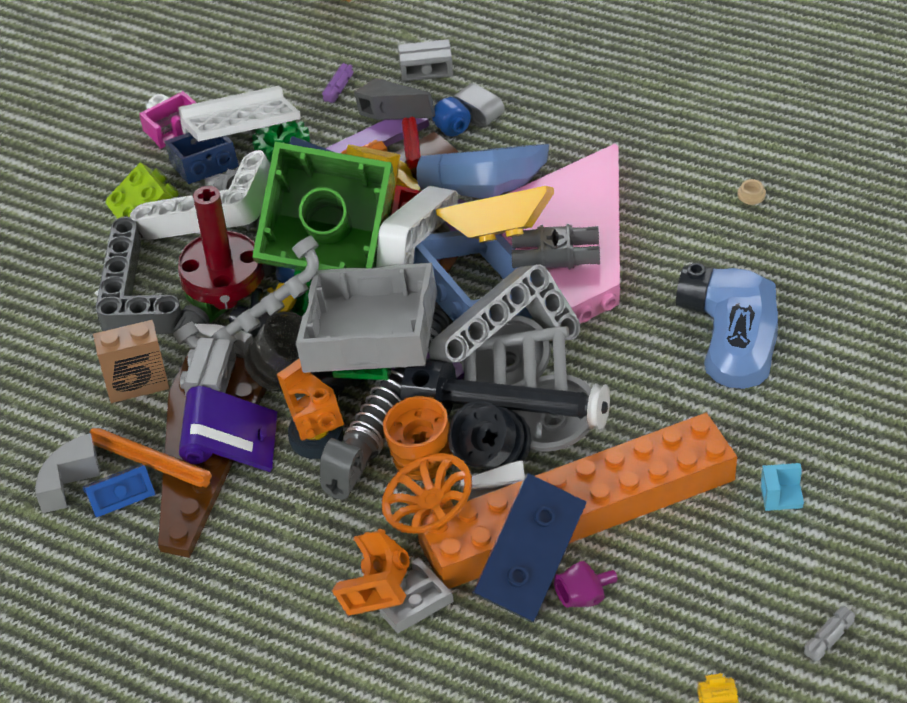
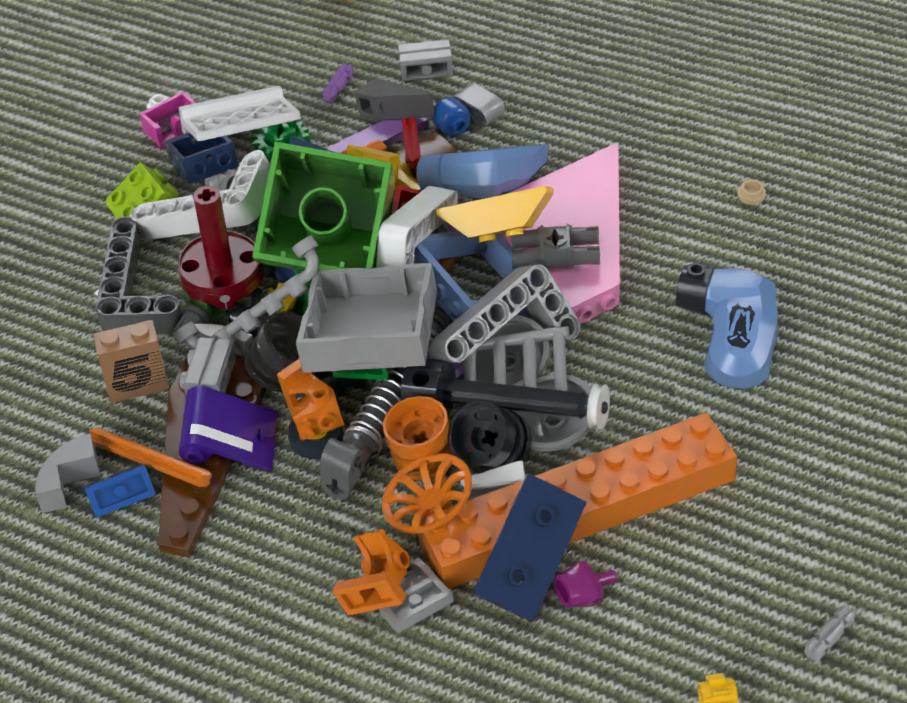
(782, 486): medium azure panel -> none

